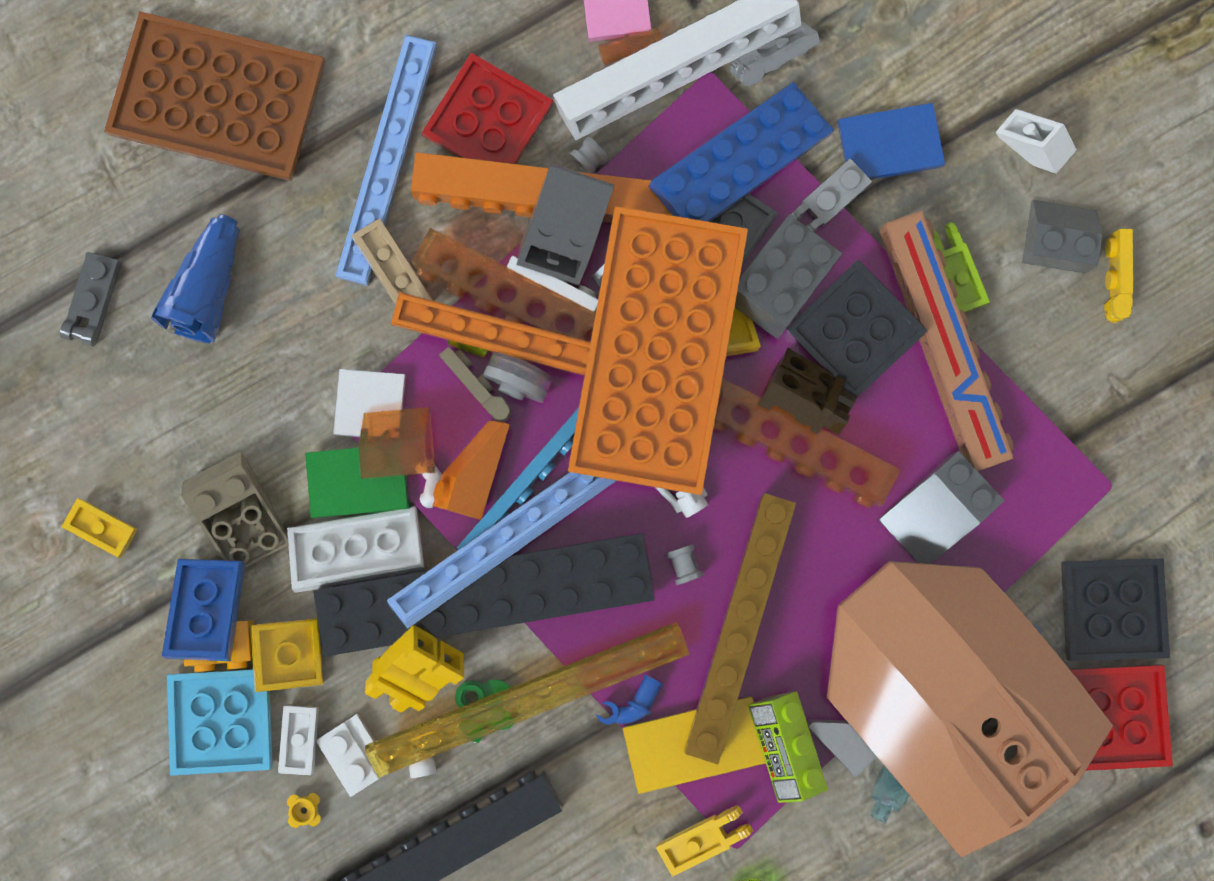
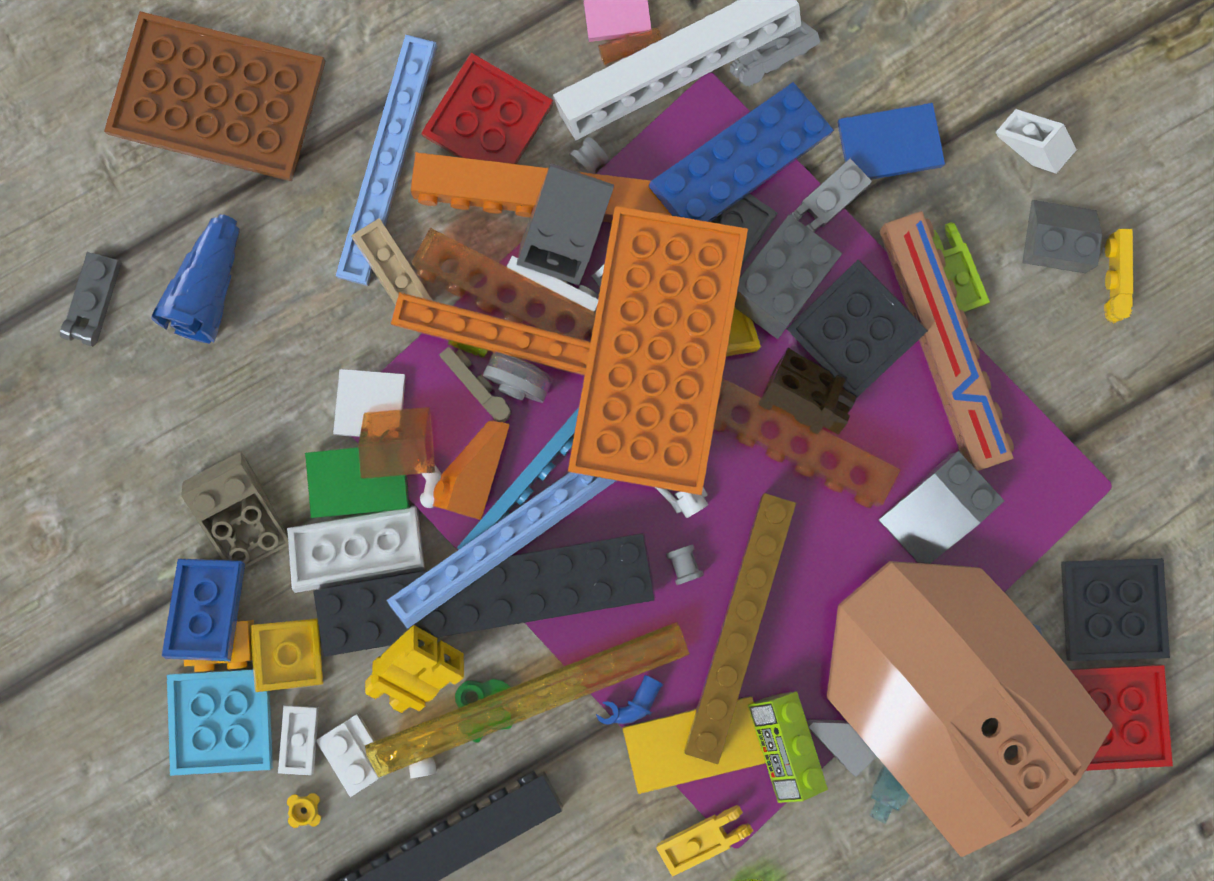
(99, 528): yellow plate -> none

